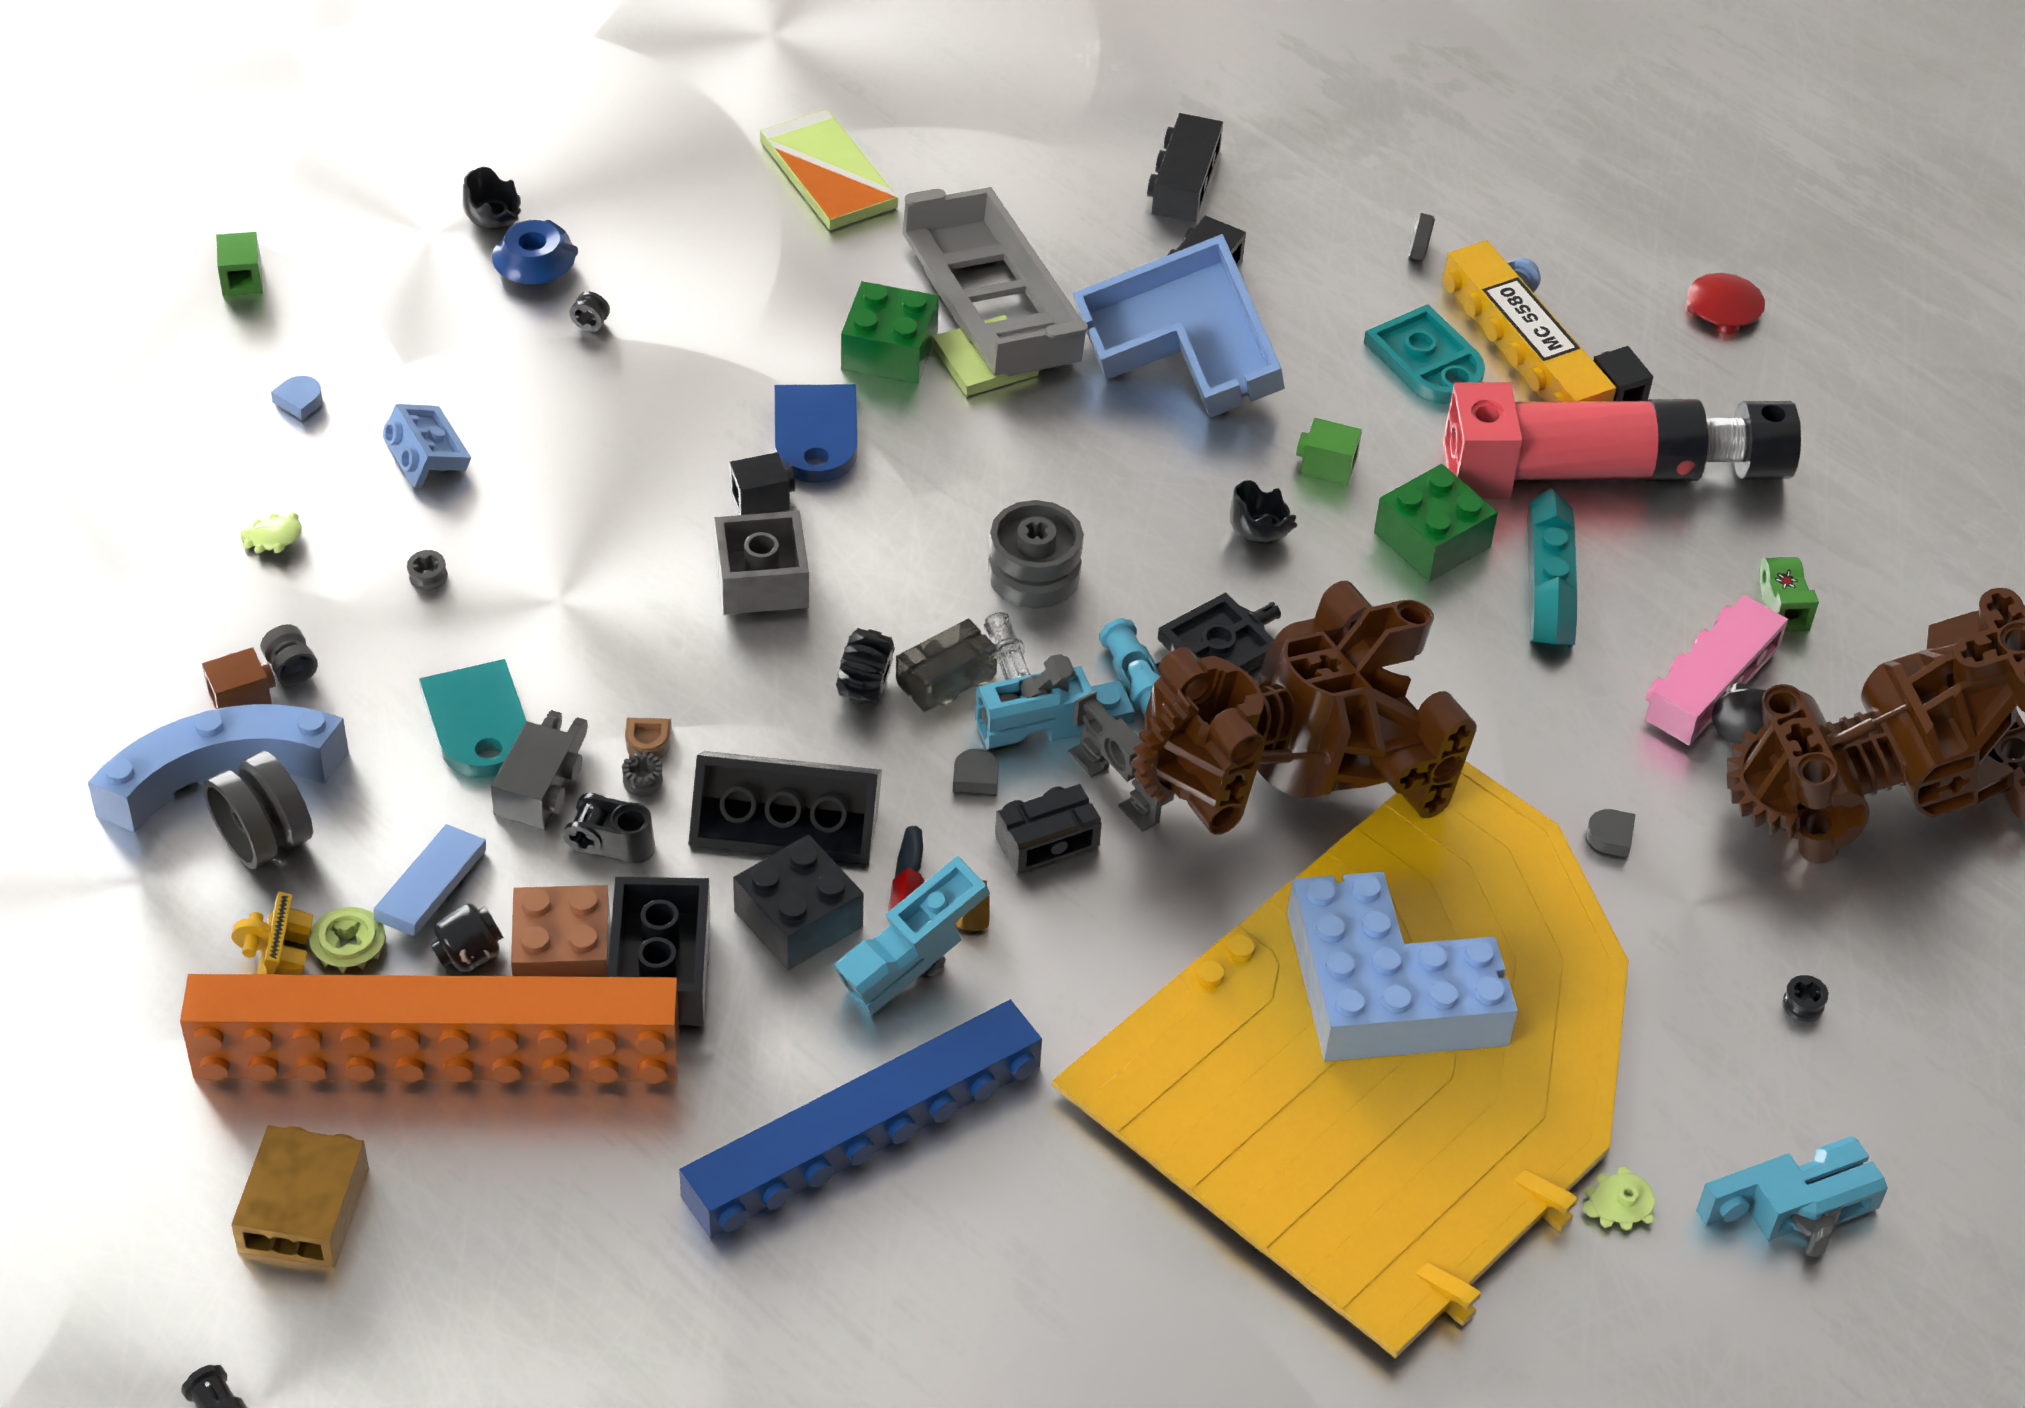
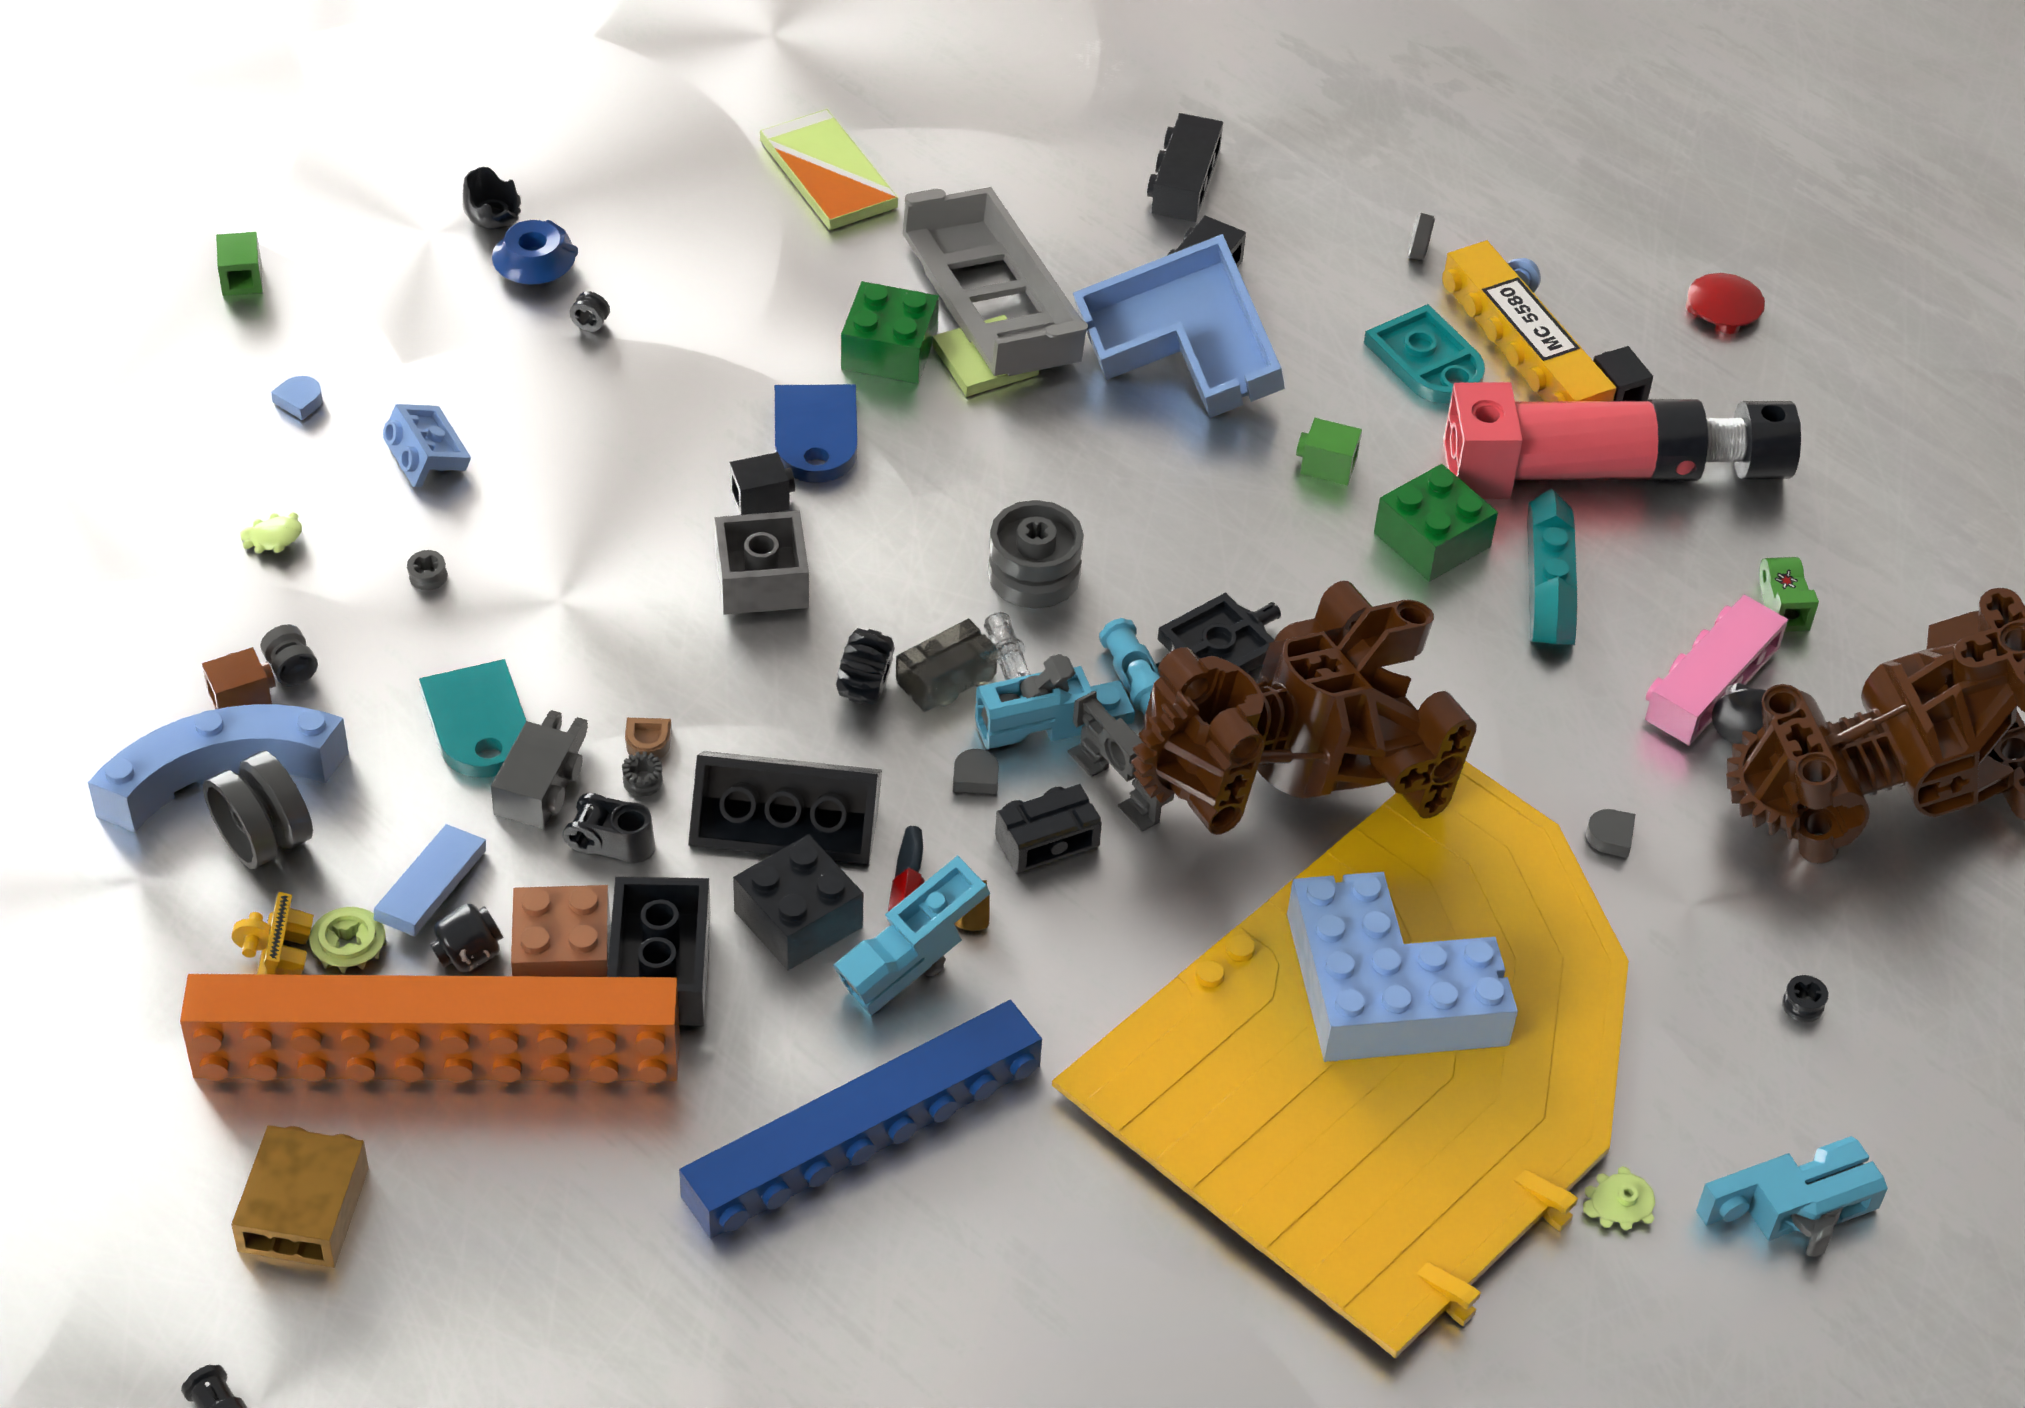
(1260, 514): black hair -> none

